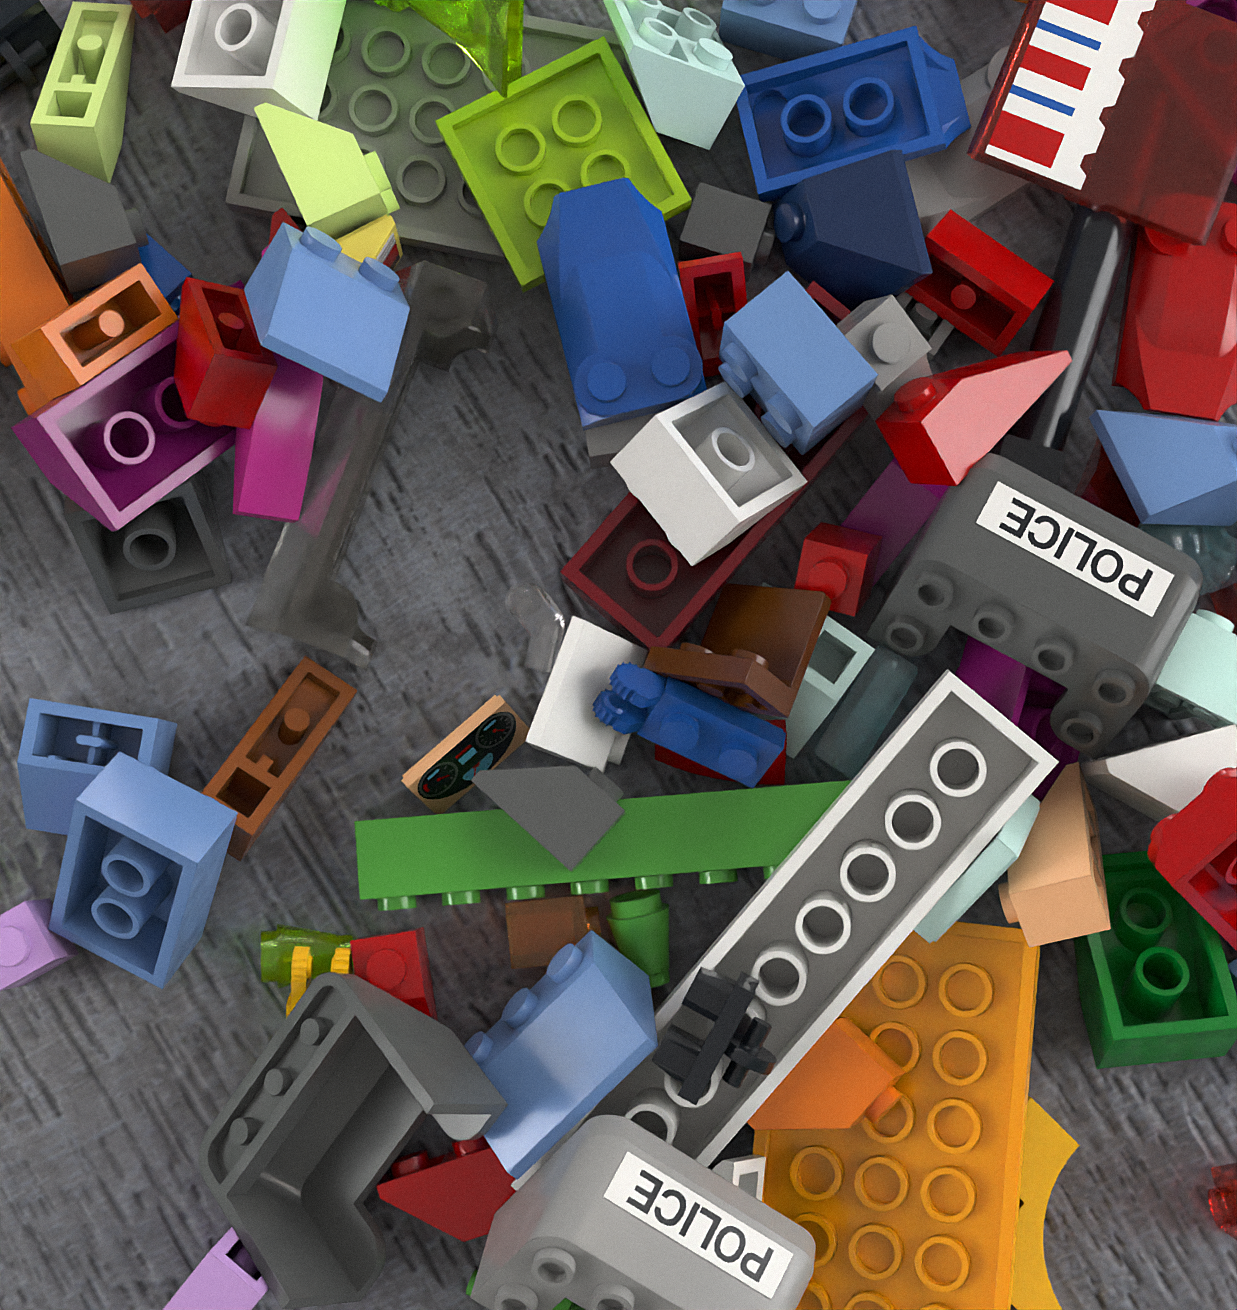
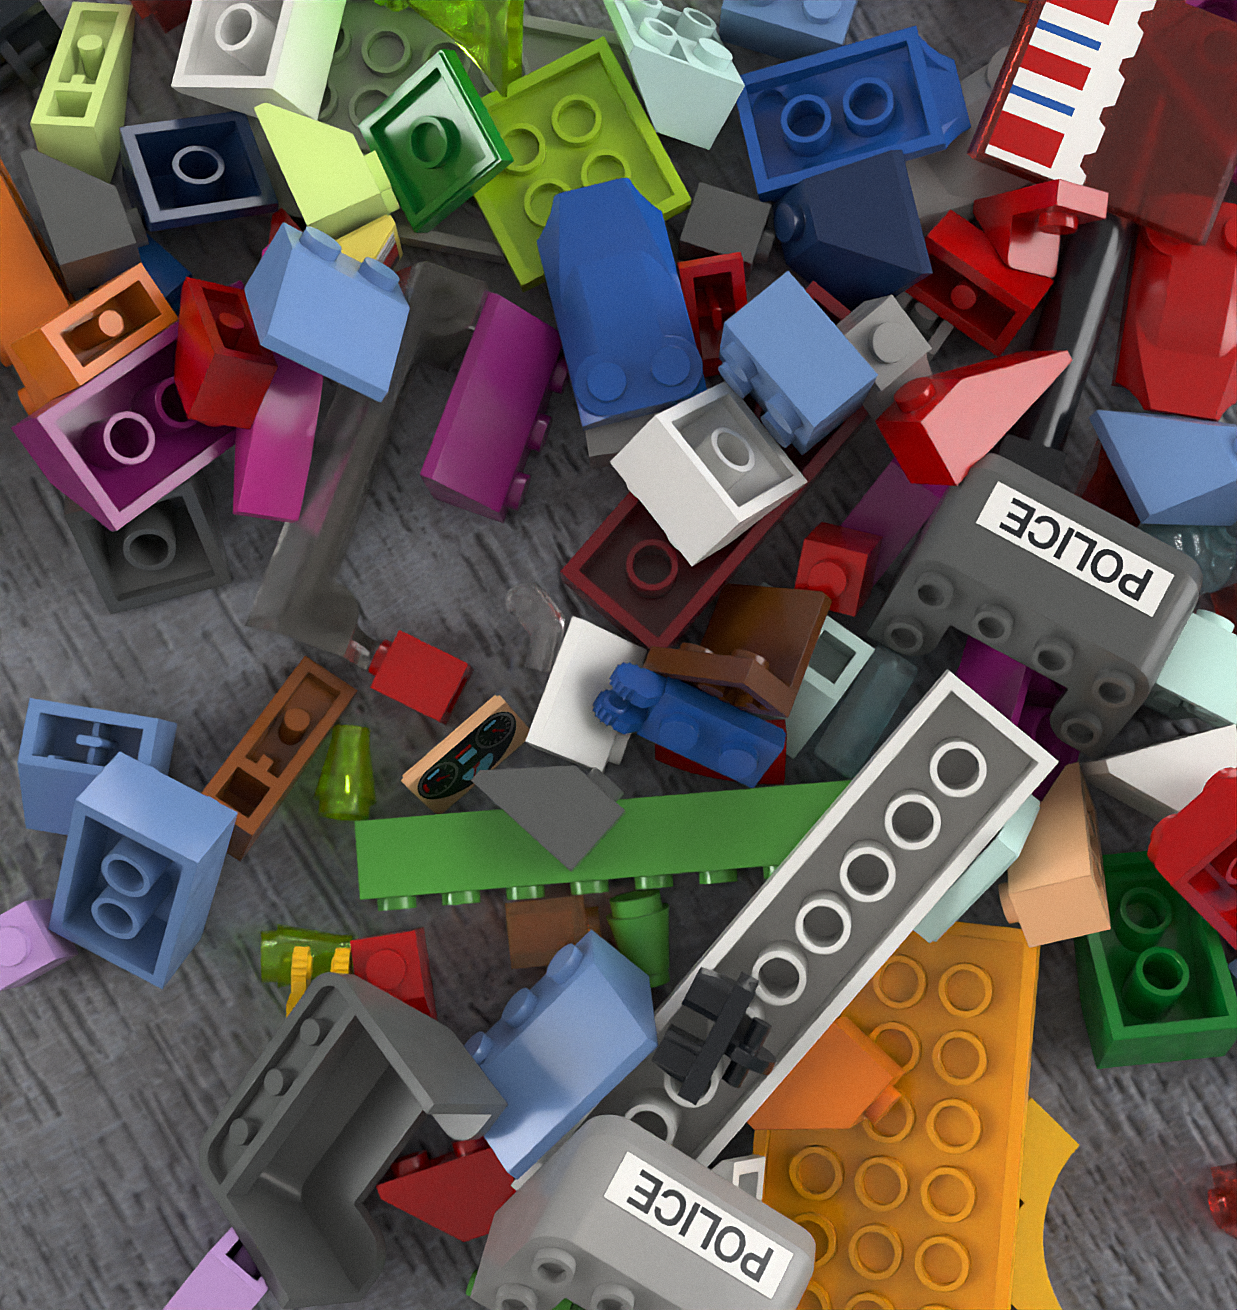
(195, 171): none -> dark blue slope
(347, 776): none -> clear neon green cone
(419, 676): none -> red brick
(435, 141): none -> green tile
(496, 412): none -> magenta slope
(1030, 220): none -> red slope

